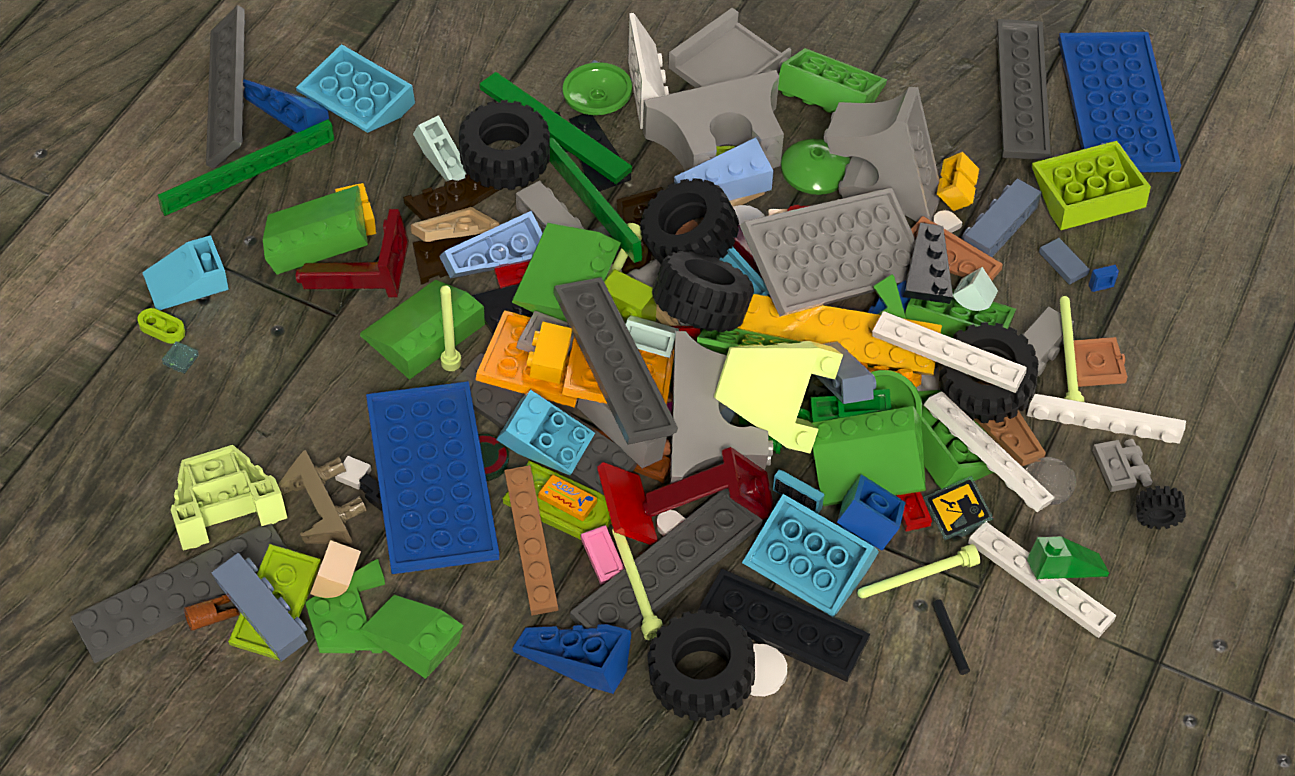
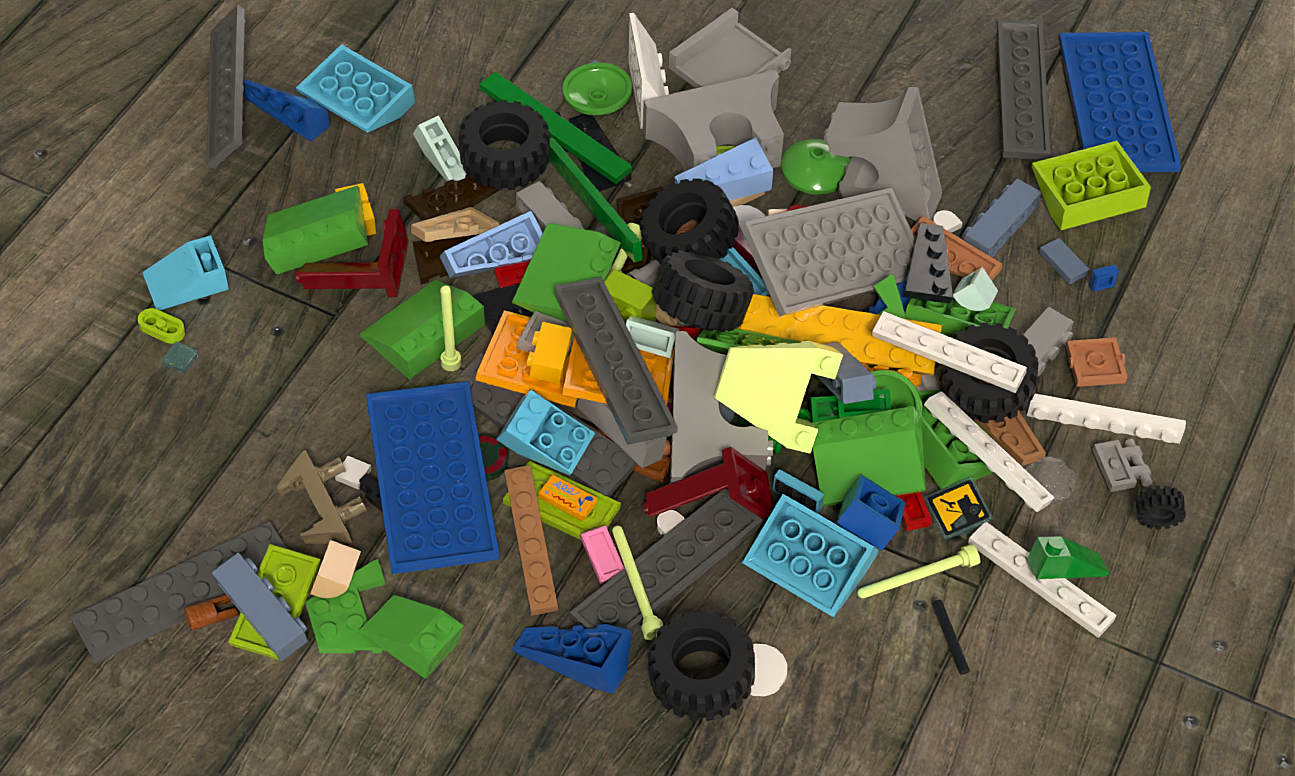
(221, 488): yellowish green wedge -> none
(245, 167): green tile -> none
(625, 501): red tile -> none
(787, 625): black plate -> none
(827, 81): bright green slope -> none
(958, 181): yellow piece -> none
(1073, 393): yellowish green piece -> none

